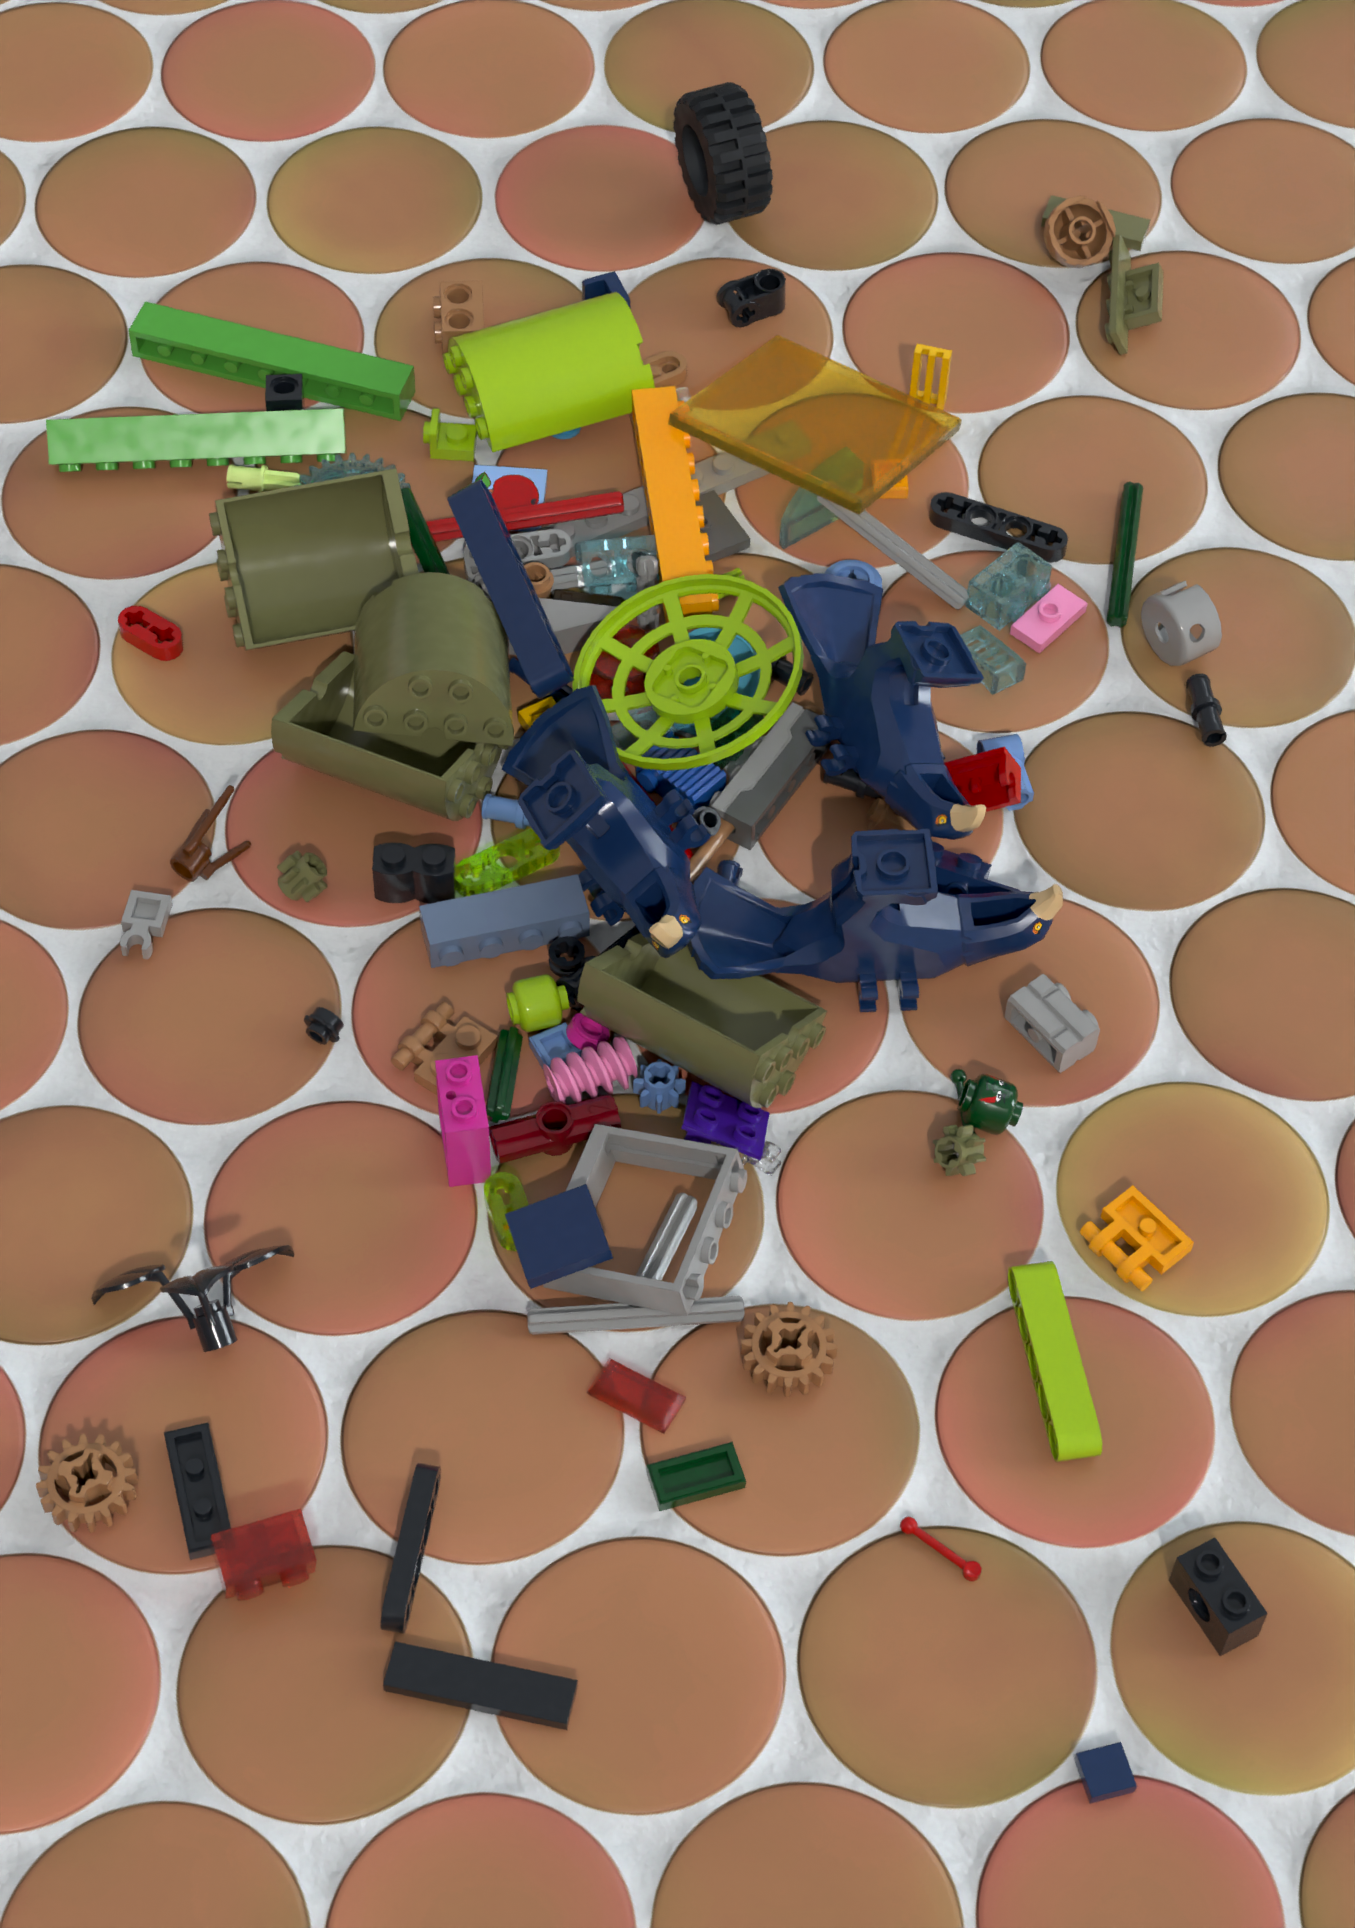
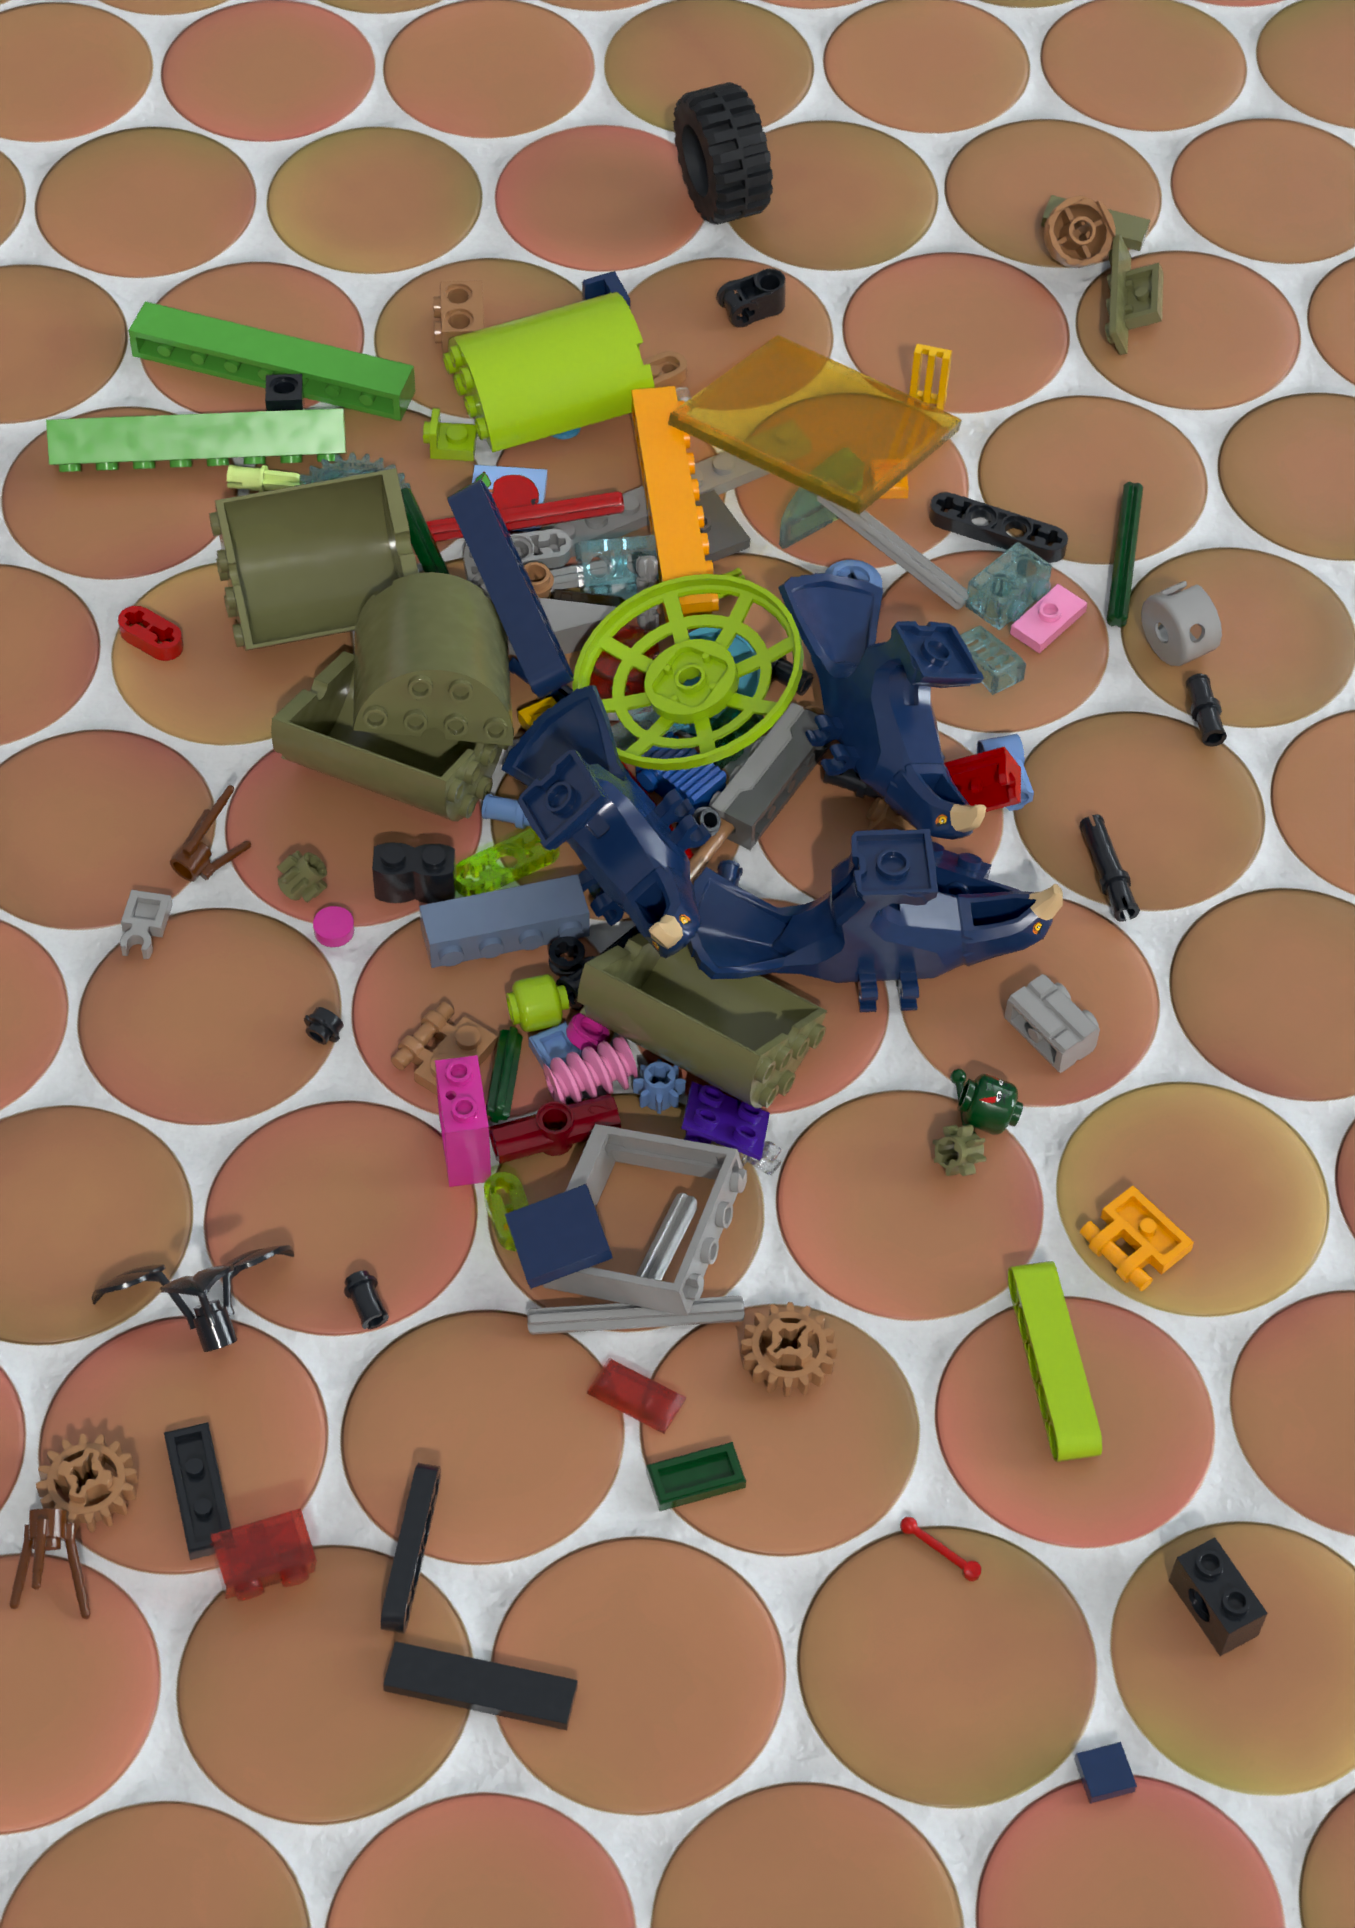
(43, 1534): none -> reddish brown plant
(333, 926): none -> dark pink tile
(363, 1292): none -> black pin
(1114, 880): none -> black pin

